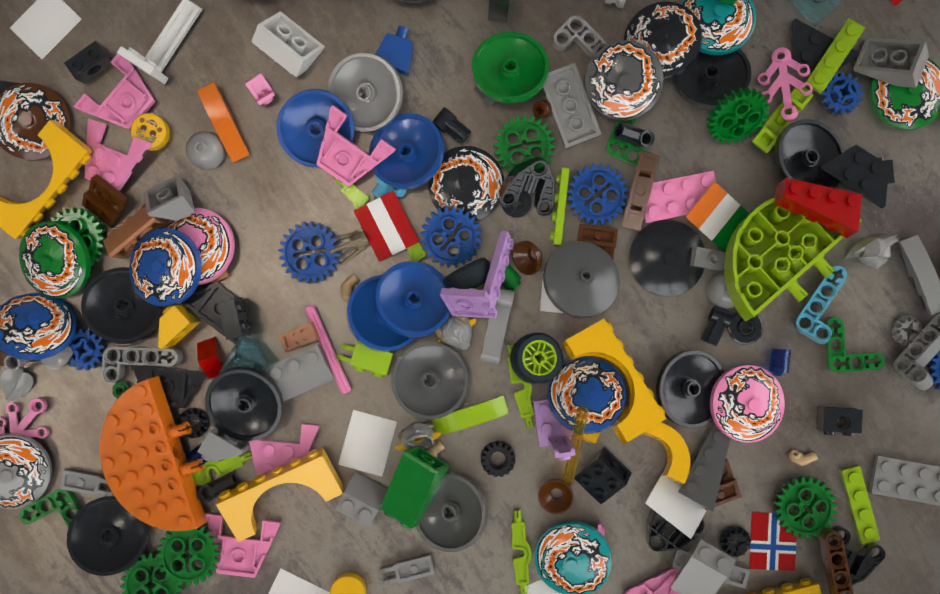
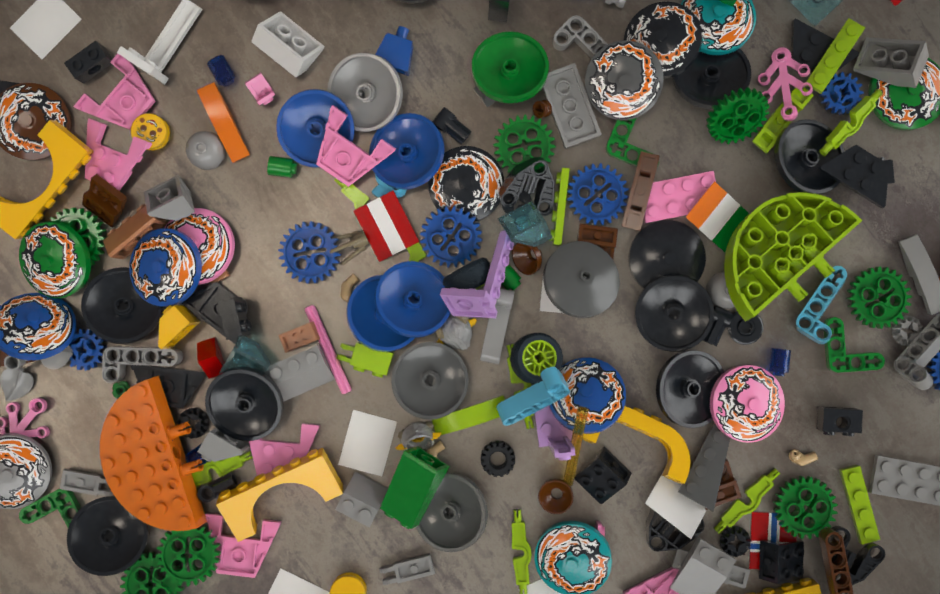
(221, 70): none -> clear blue brick
(281, 167): none -> green brick
(526, 226): none -> clear light blue slope
(534, 398): none -> medium azure beam
(634, 135): black piece -> none
(643, 409): yellow arch -> none
(674, 313): none -> black dish
(707, 259): light grey plate -> none
(754, 493): none -> lime piece
(781, 562): none -> black bracket
(826, 205): red wedge -> none
(846, 129): none -> lime piece
(873, 249): light grey hair -> none
(886, 312): none -> green gear

